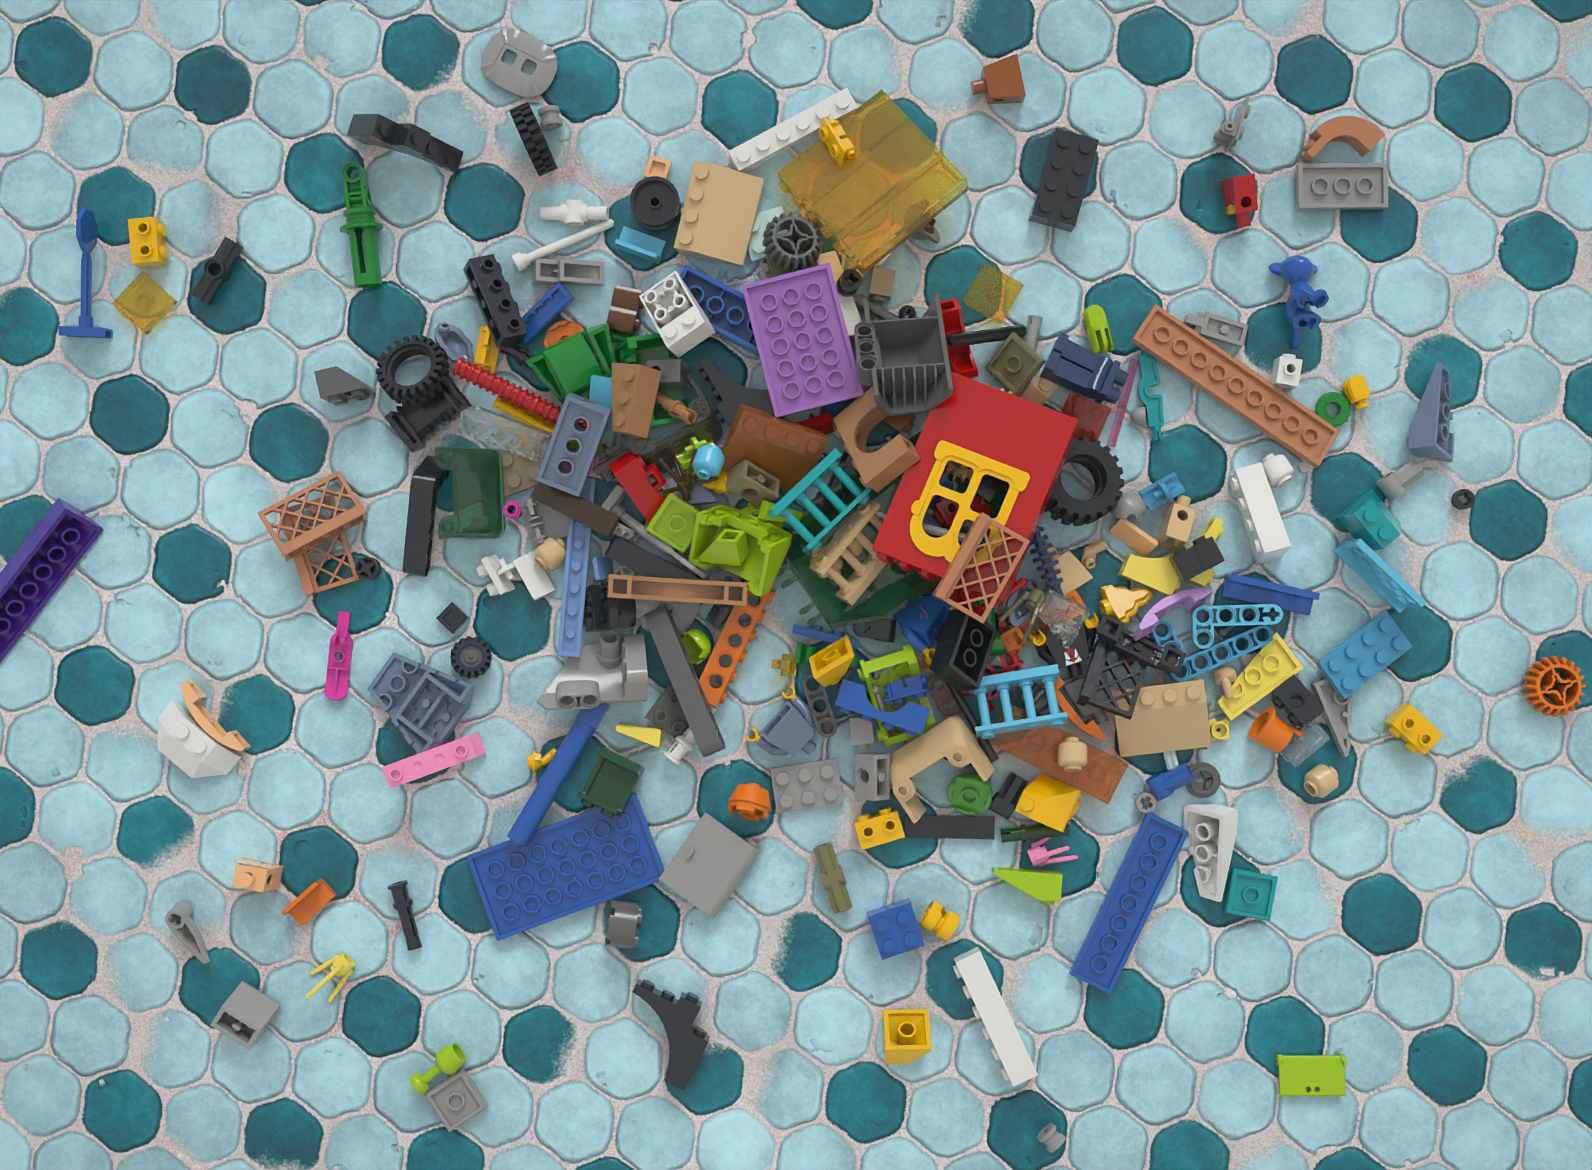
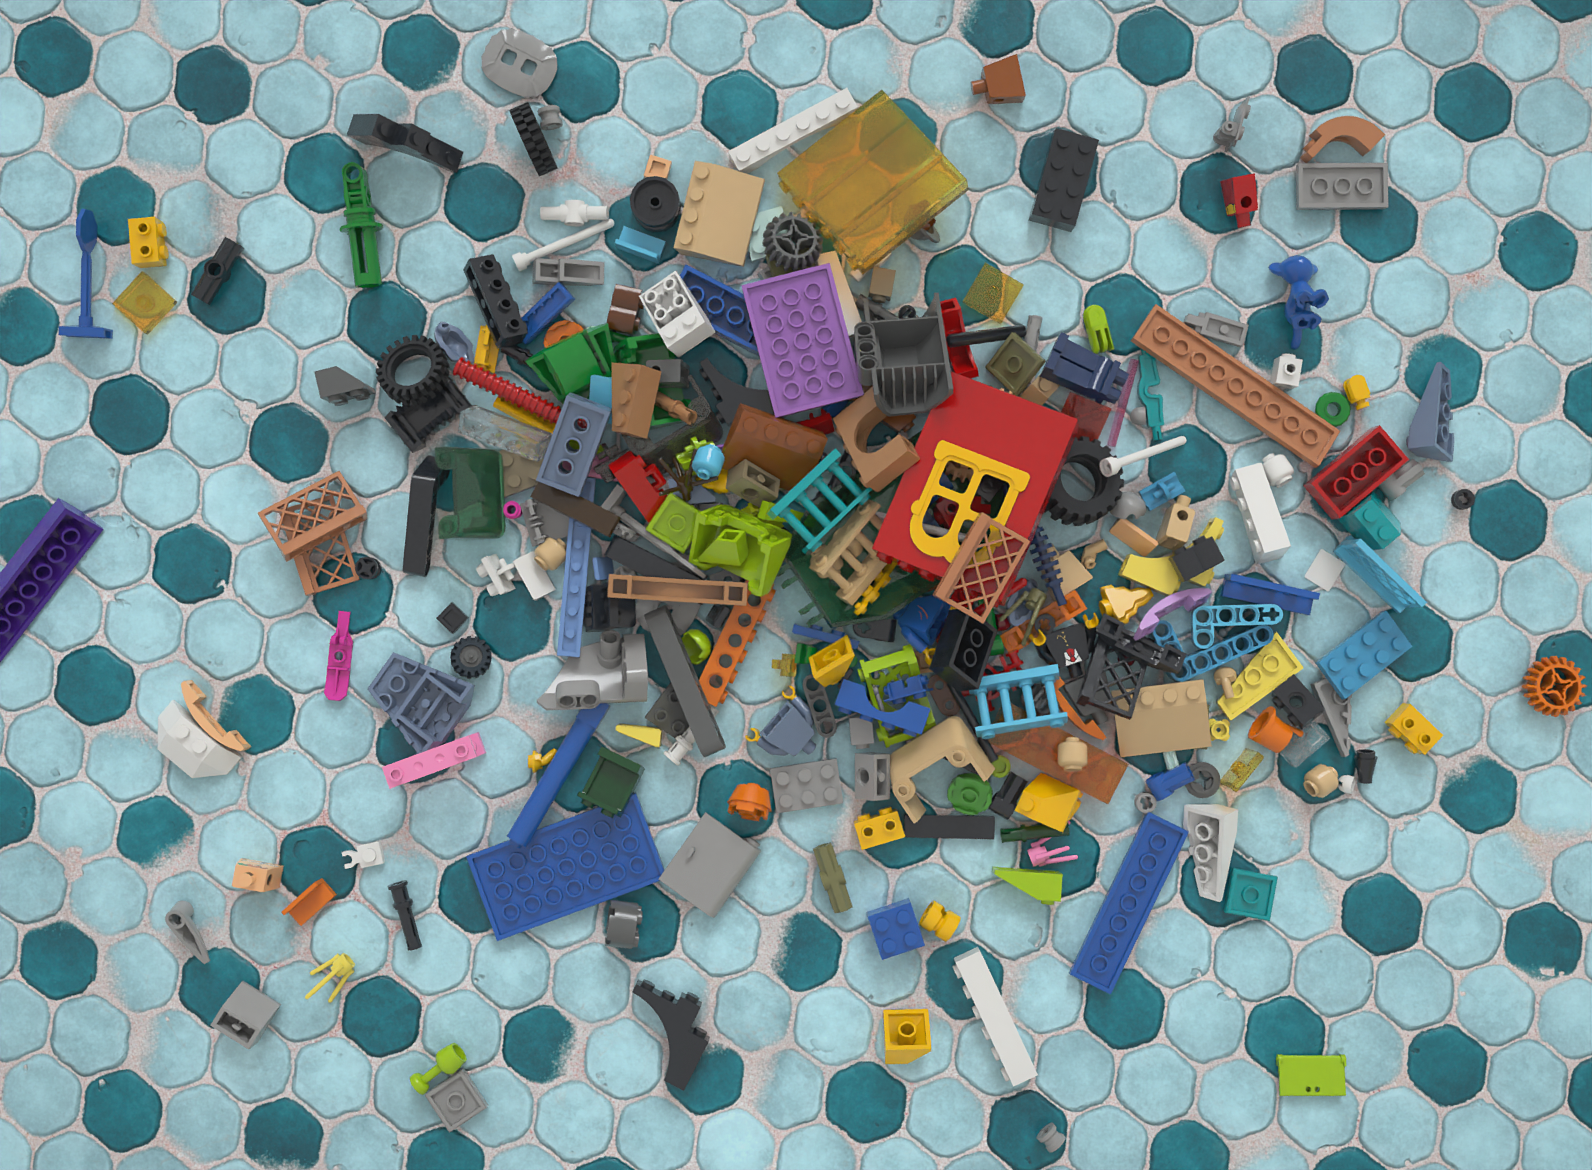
(366, 854): none -> white plate
(831, 132): yellow hinge -> none
(843, 285): black wheel -> none
(871, 592): none -> yellow piece
(1002, 767): none -> lime tile
(1063, 616): clear slope -> none
(1111, 465): none -> white piece
(1241, 770): none -> clear yellow plate
(1324, 570): none -> white sticker
(1348, 783): none -> white hinge
(1356, 472): none -> red brick
(1365, 765): none -> black cone

